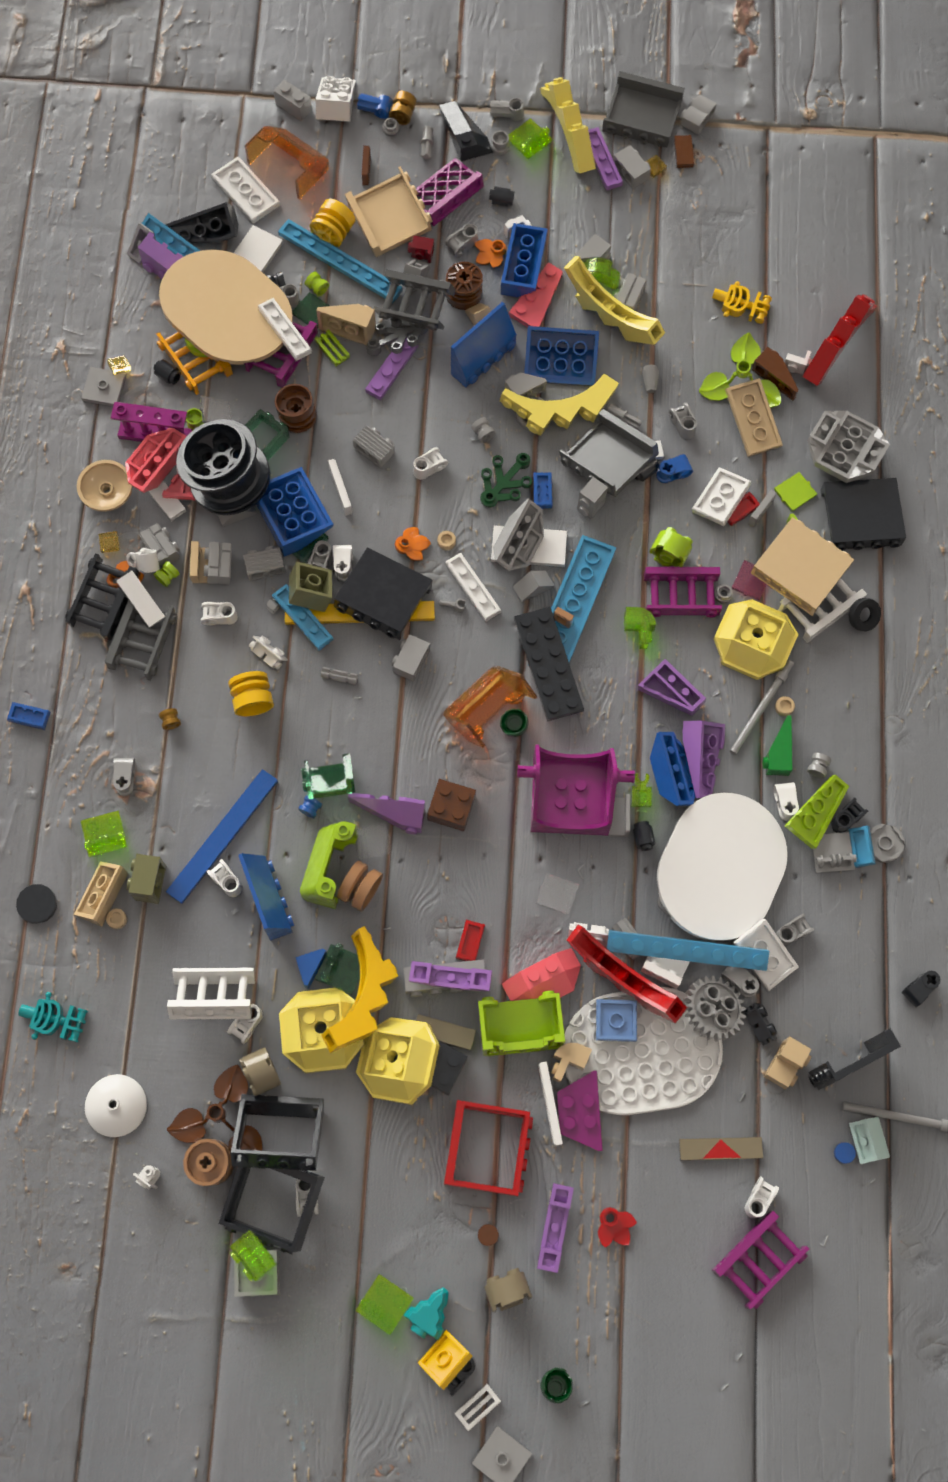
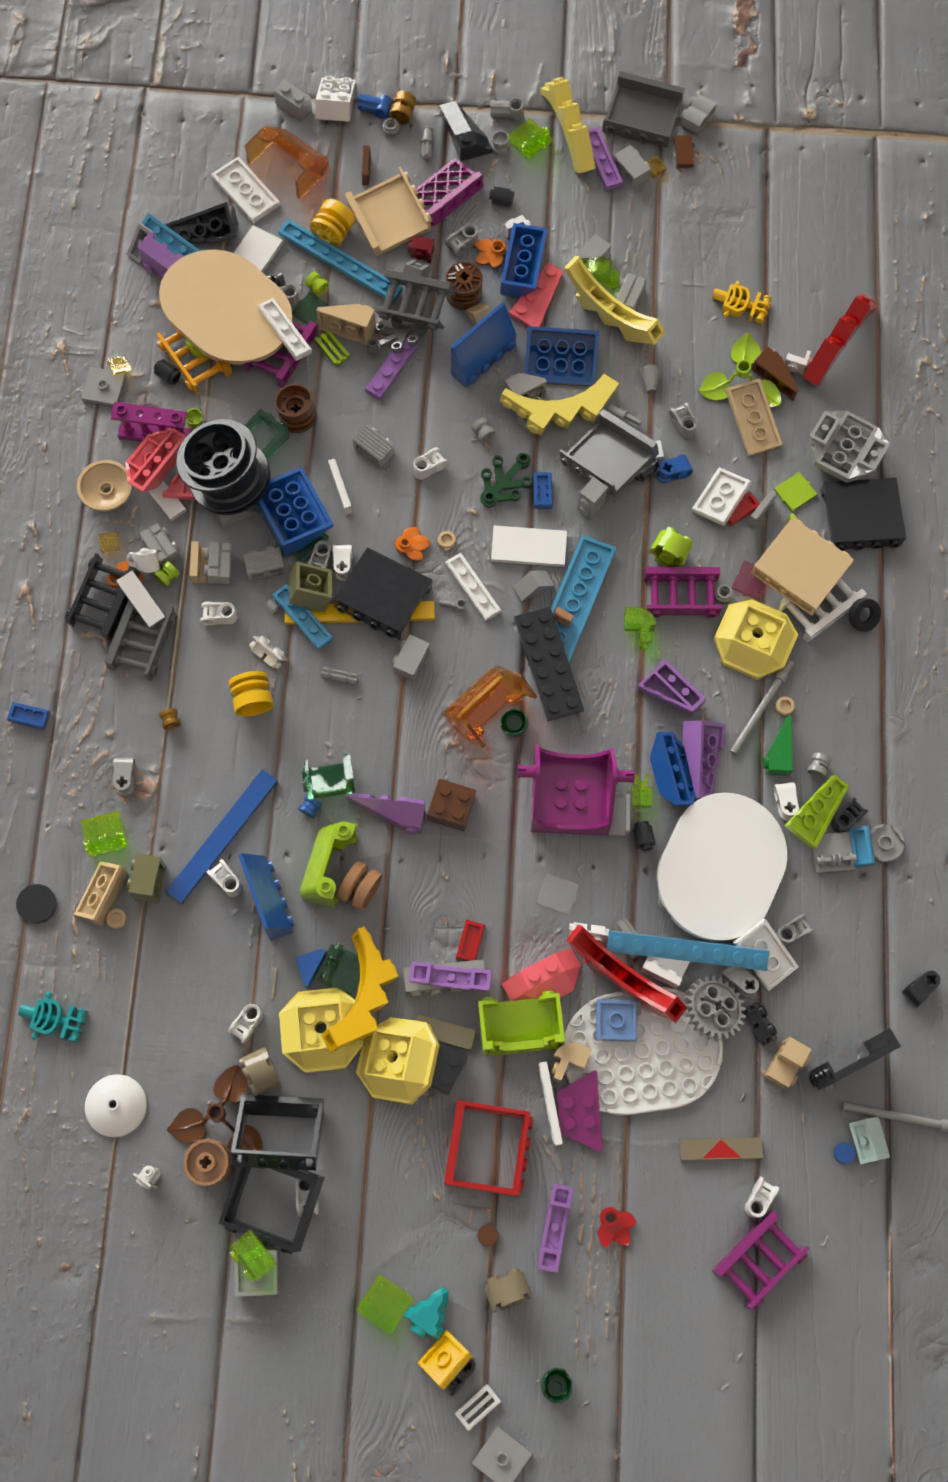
(211, 1009): white fence -> none
(520, 537): light grey wedge -> none

